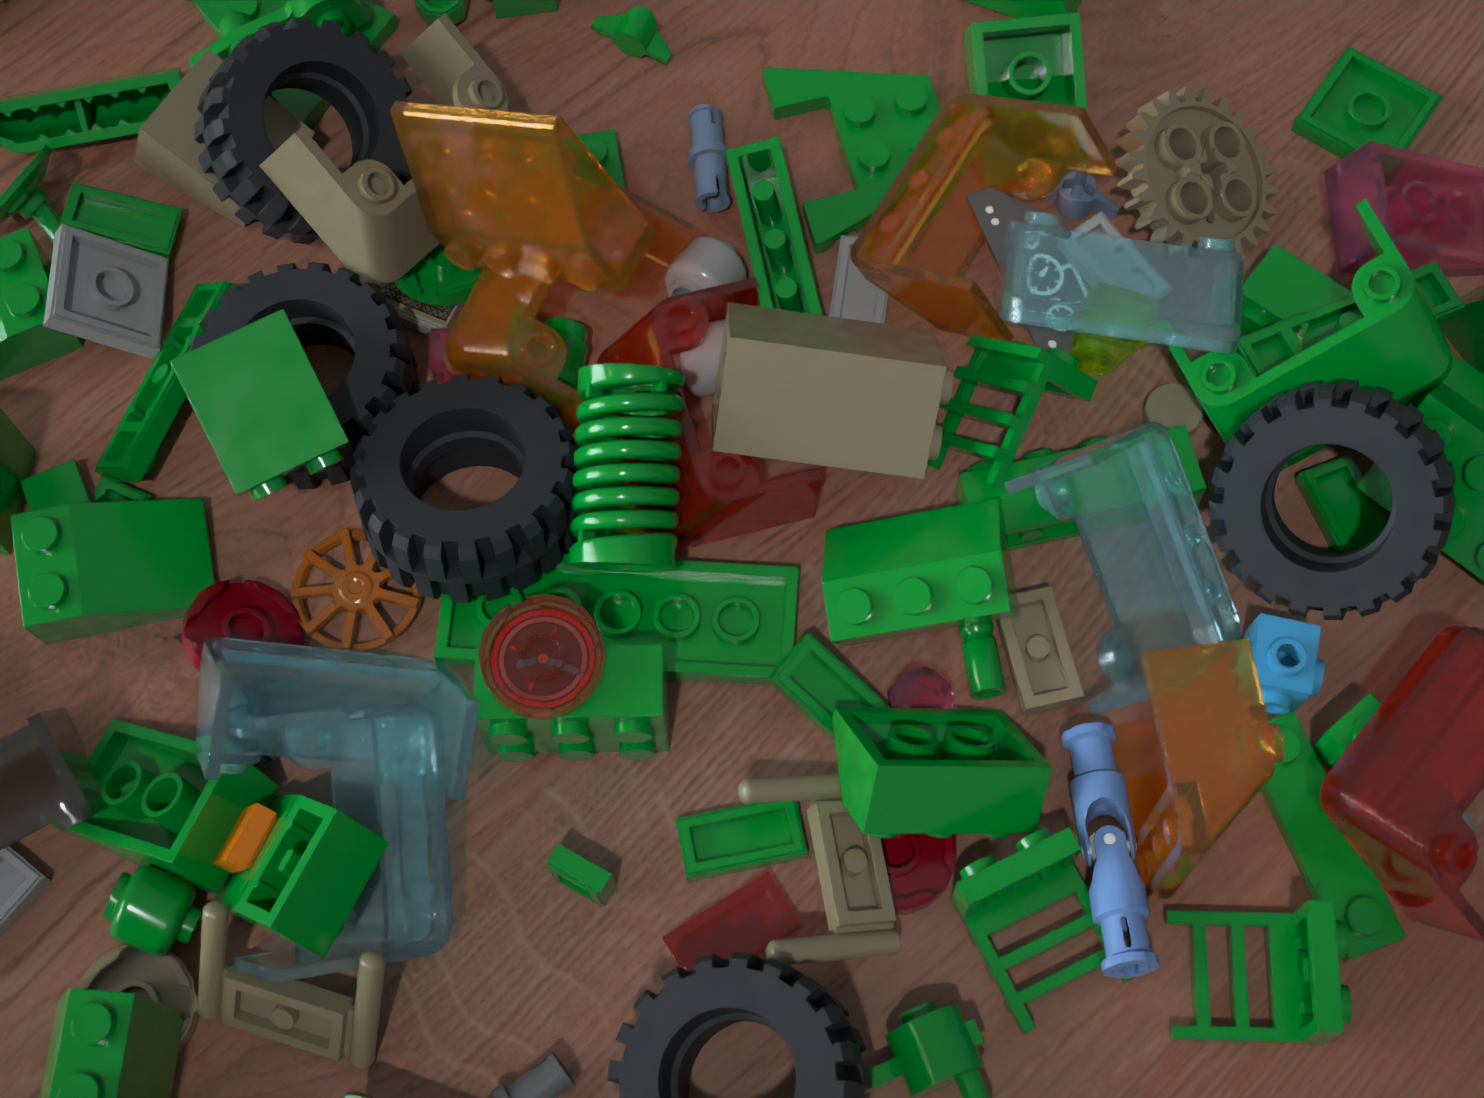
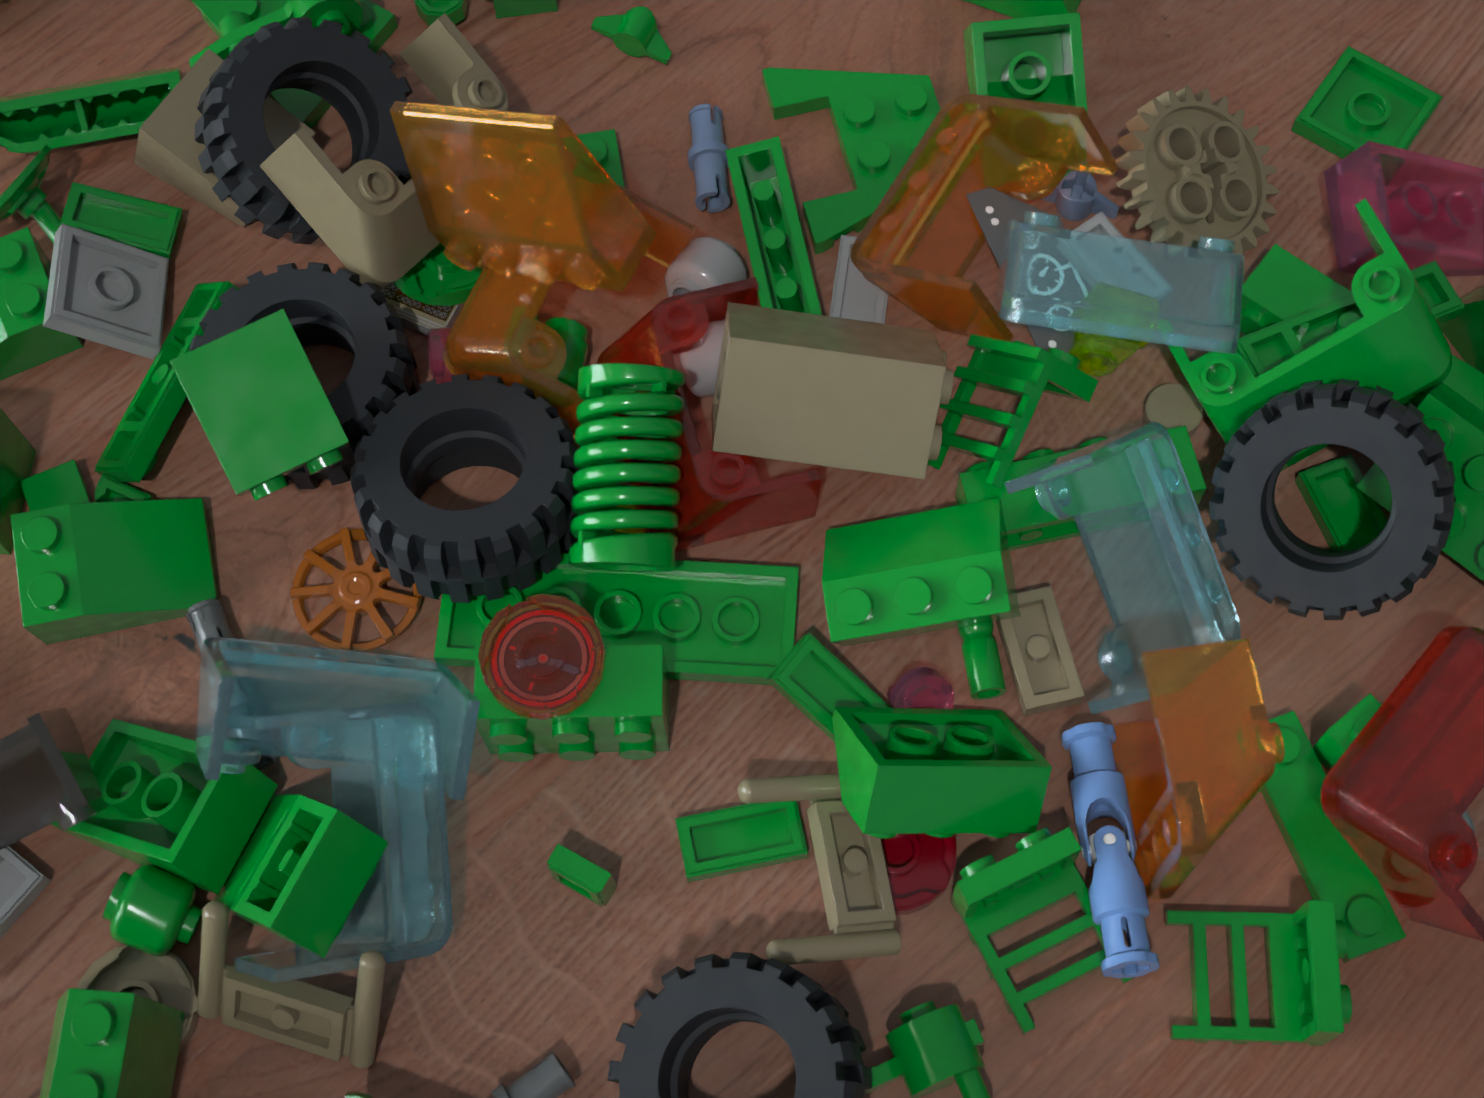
(239, 612): dark red tile -> none
(246, 838): orange tile -> none
(735, 924): clear red tile -> none
(1286, 661): dark azure brick -> none

